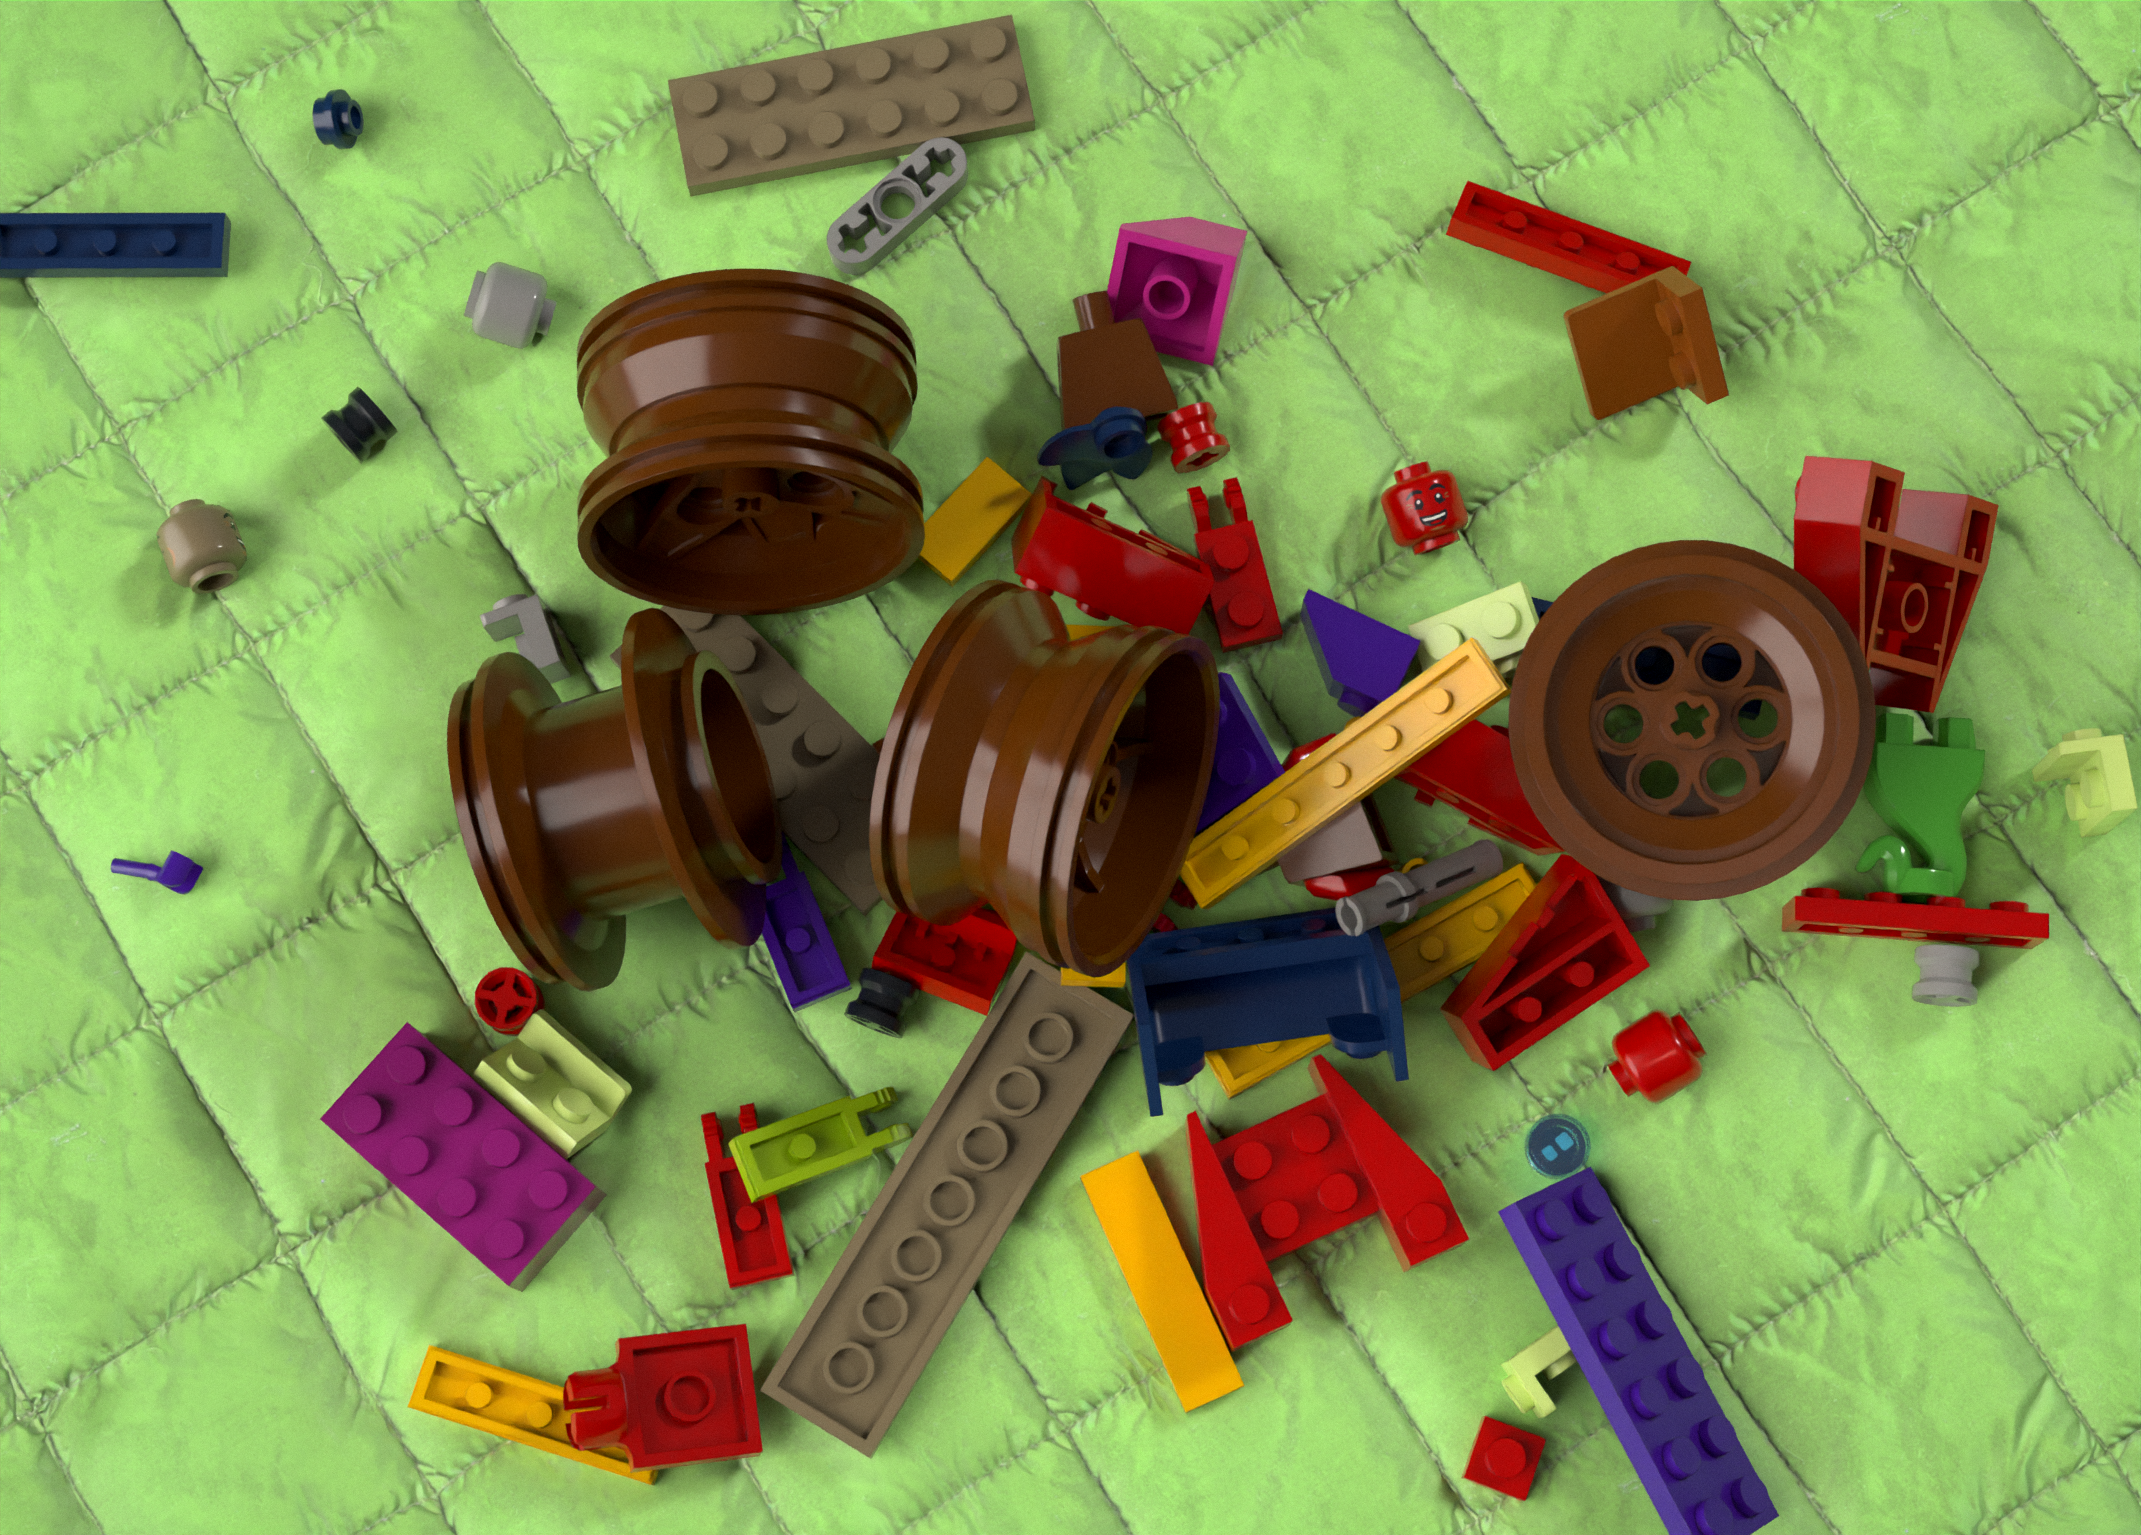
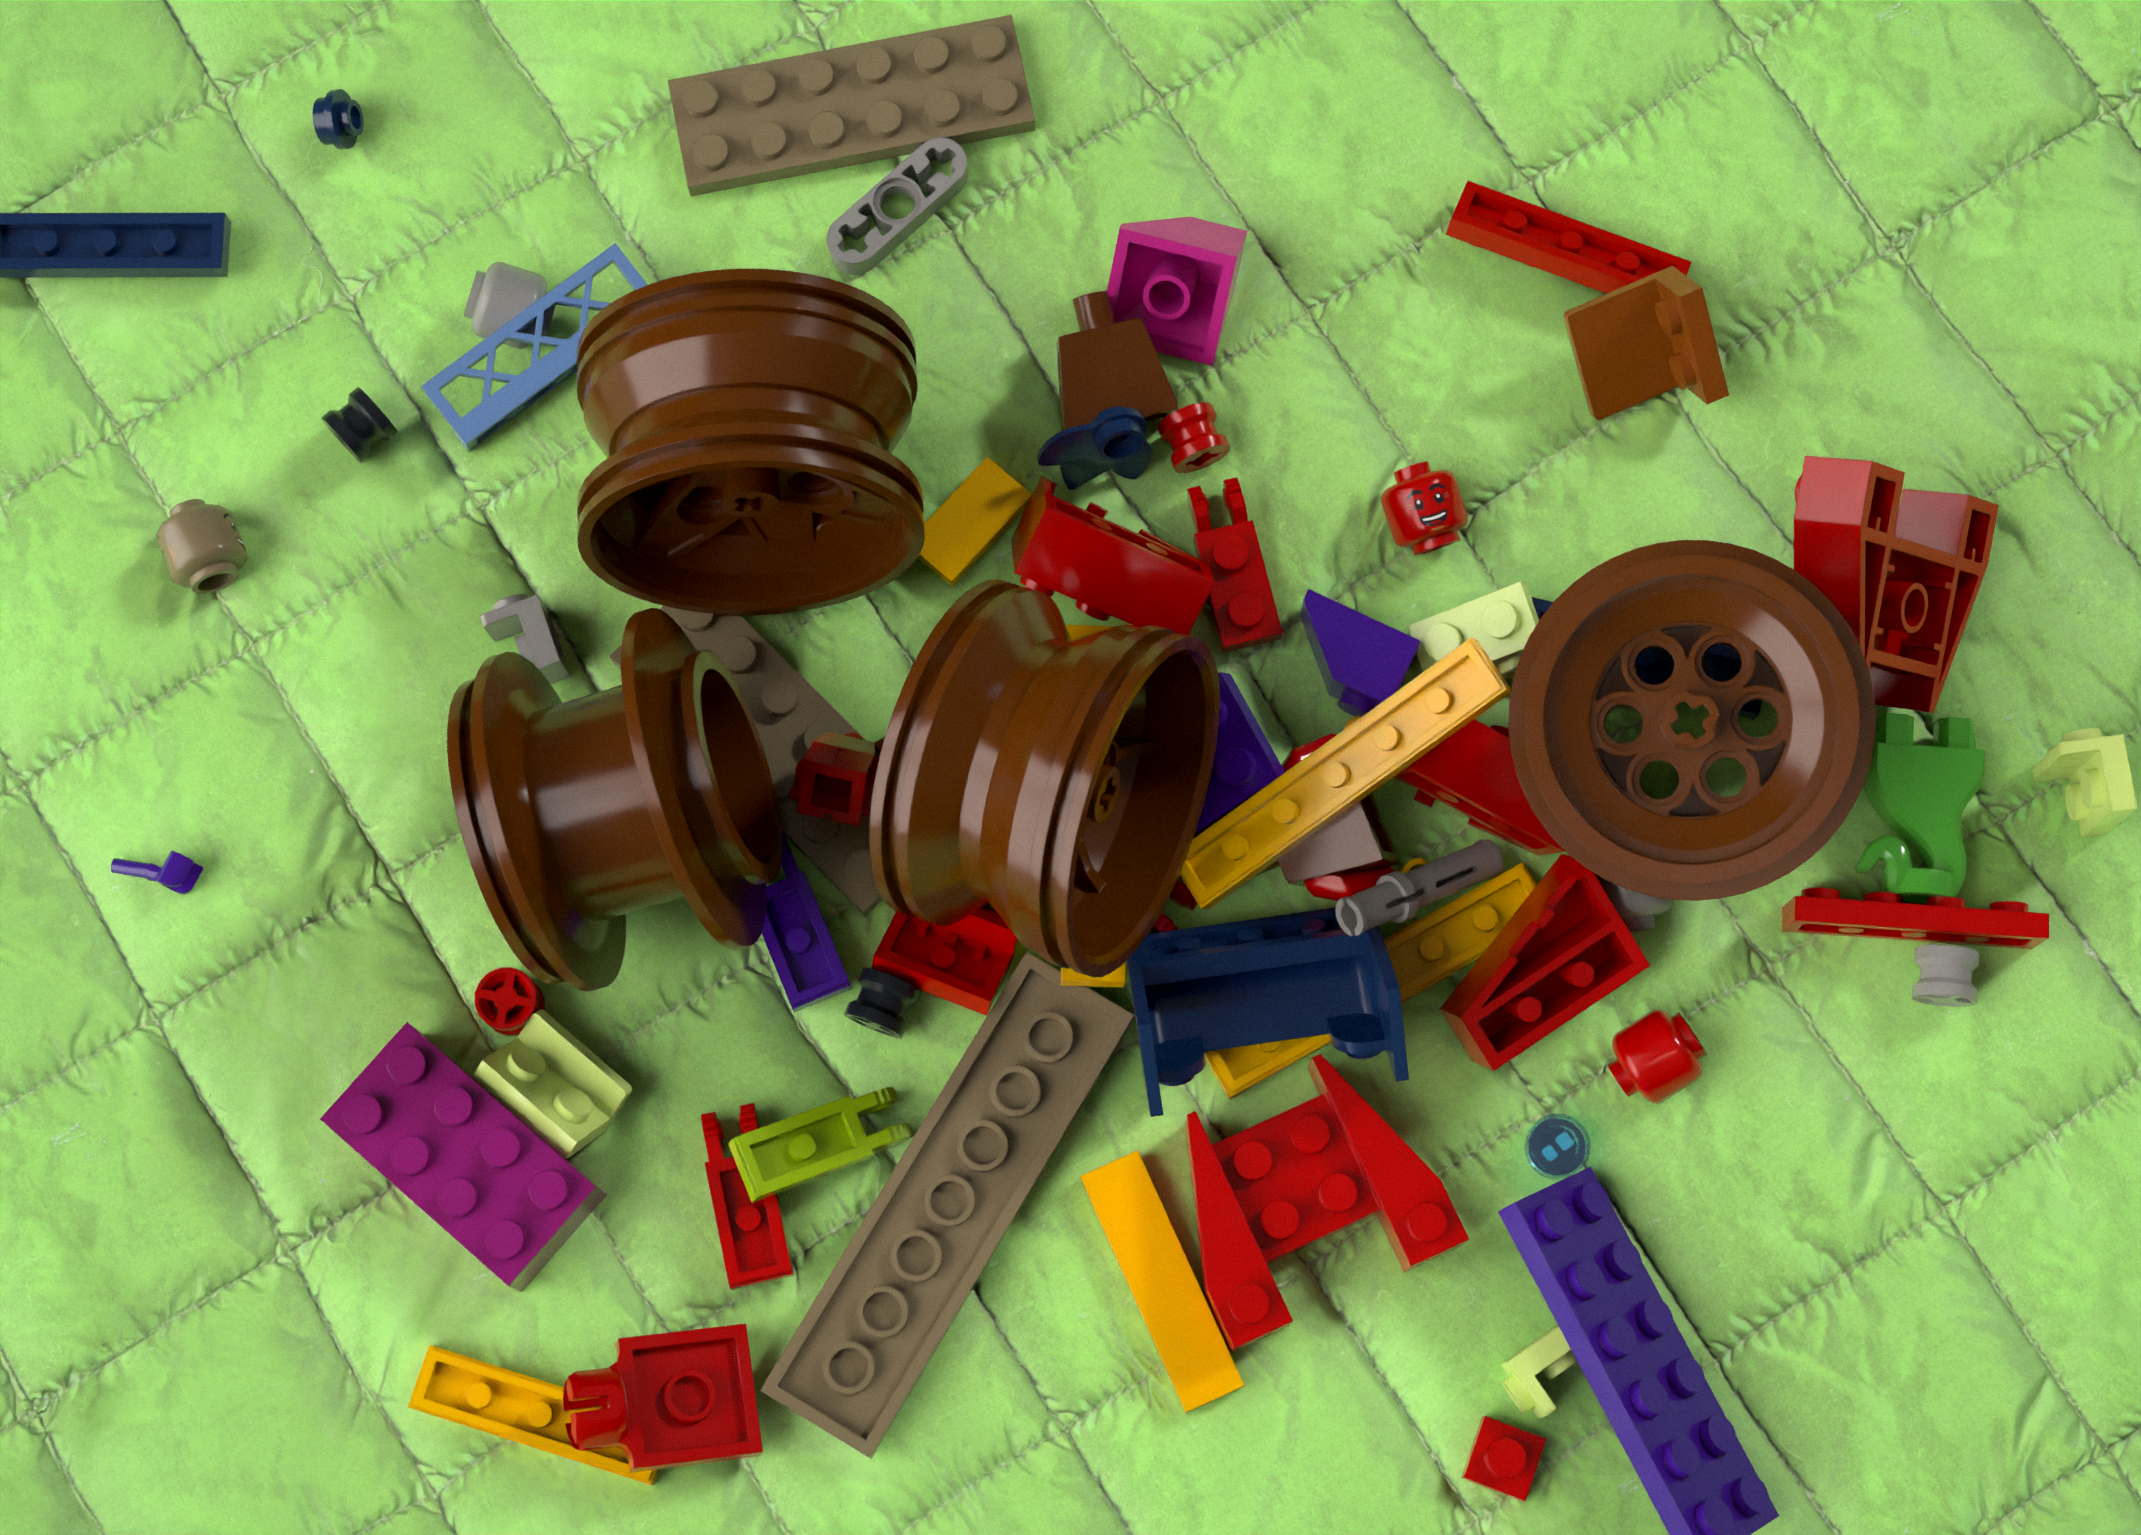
(543, 374): none -> medium blue fence
(836, 778): none -> red piece

